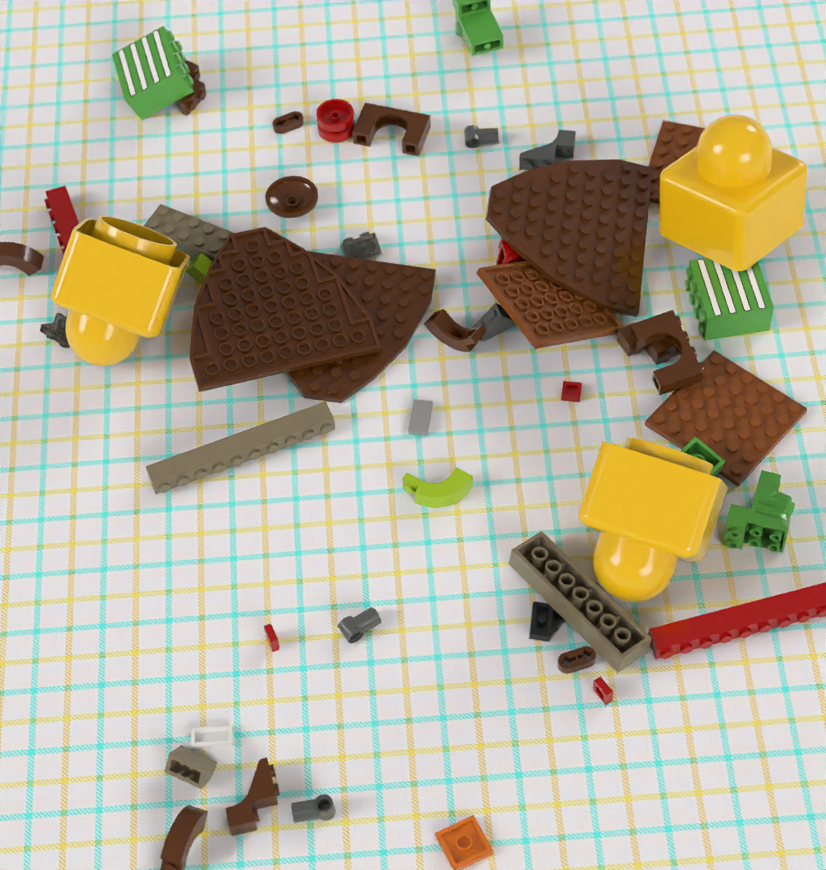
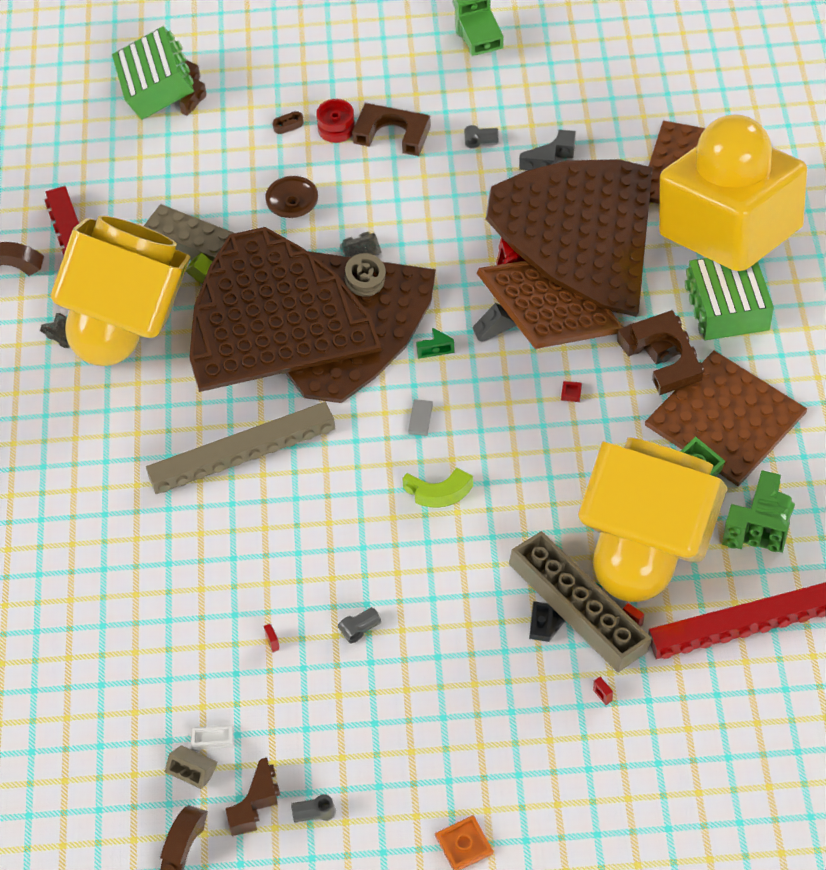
(364, 266): none -> dark tan wheel
(438, 345): none -> green slope
(453, 334): reddish brown arch -> none
(577, 660): reddish brown beam -> none
(634, 613): none -> red tile

